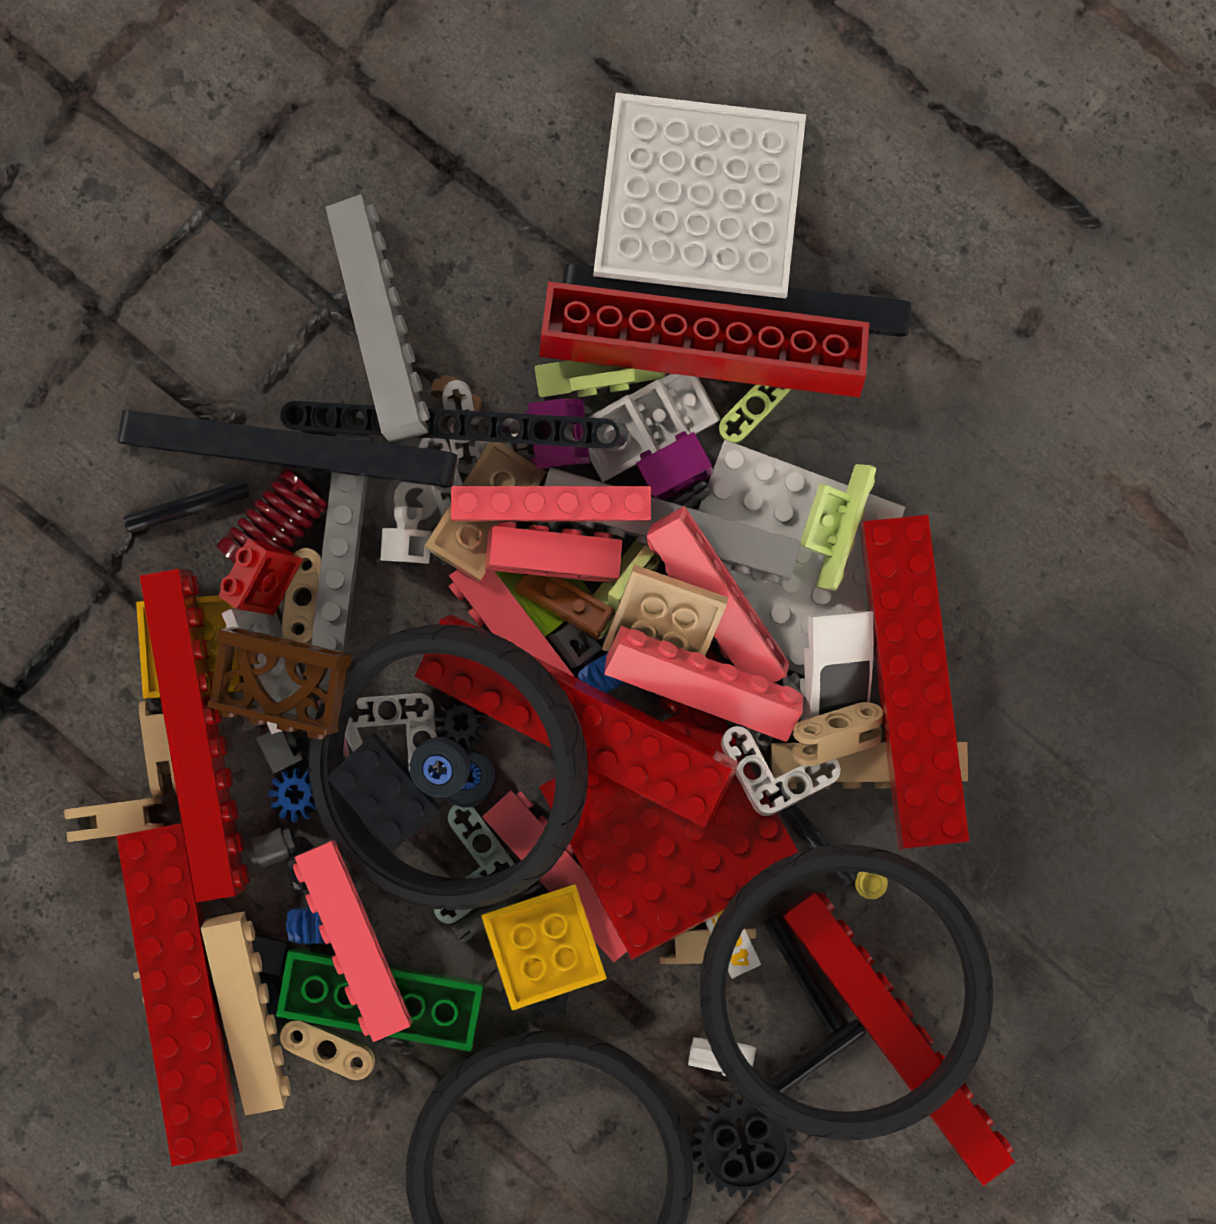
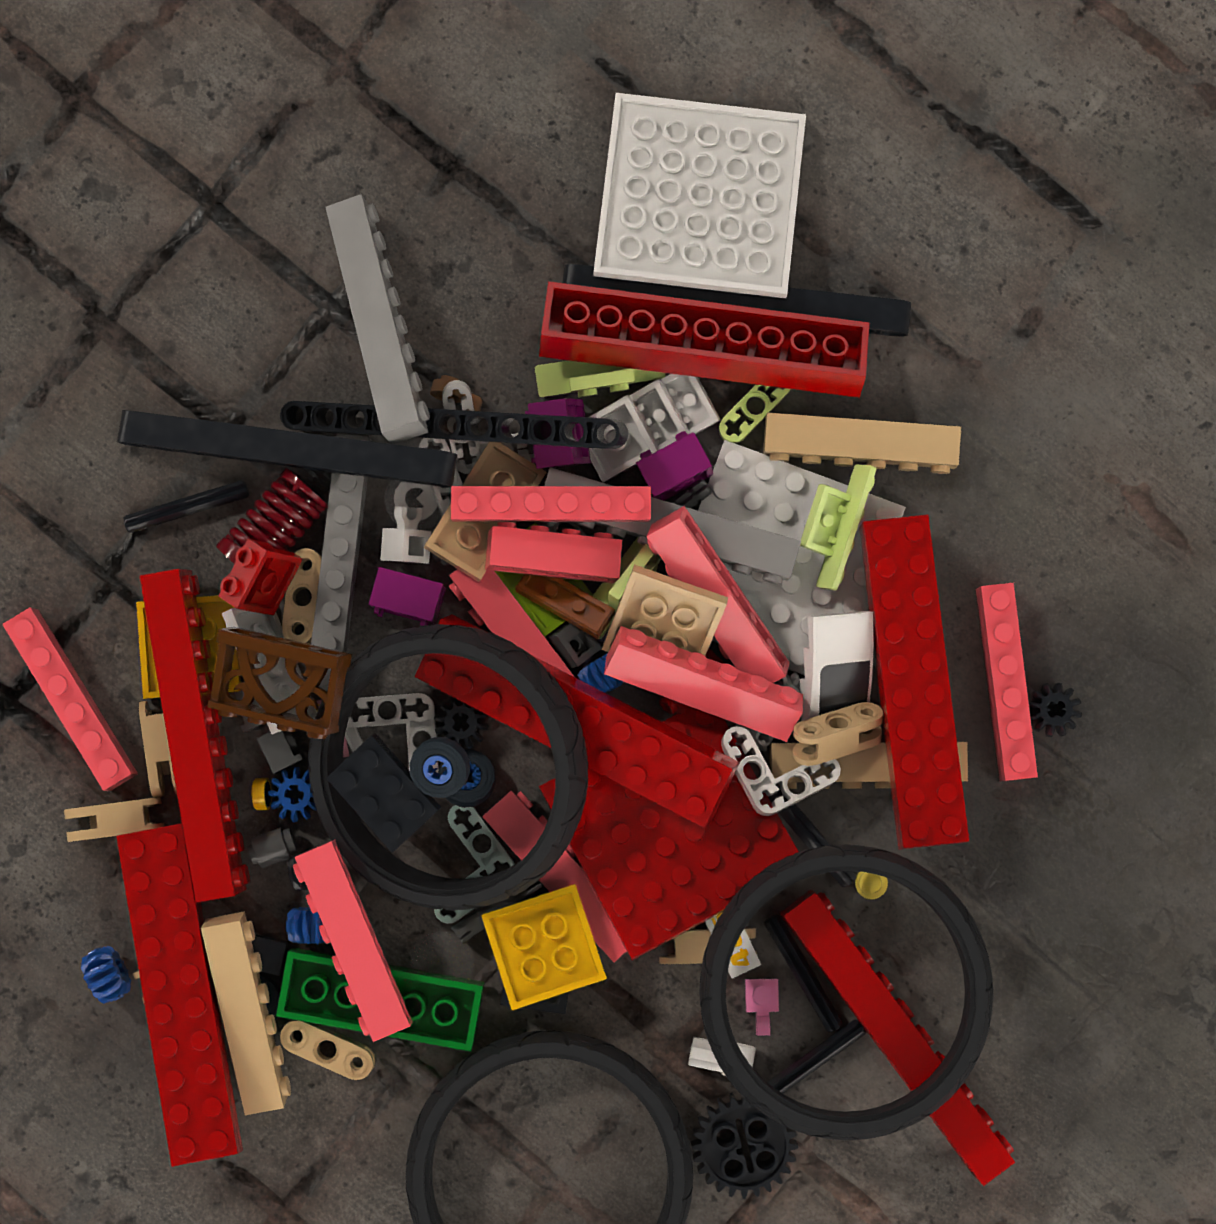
(70, 699): none -> coral brick
(106, 974): none -> blue gear
(259, 794): none -> yellow tile
(407, 596): none -> magenta container
(762, 998): none -> bright pink plate
(861, 441): none -> tan brick
(1006, 682): none -> coral brick
(1066, 708): none -> black gear

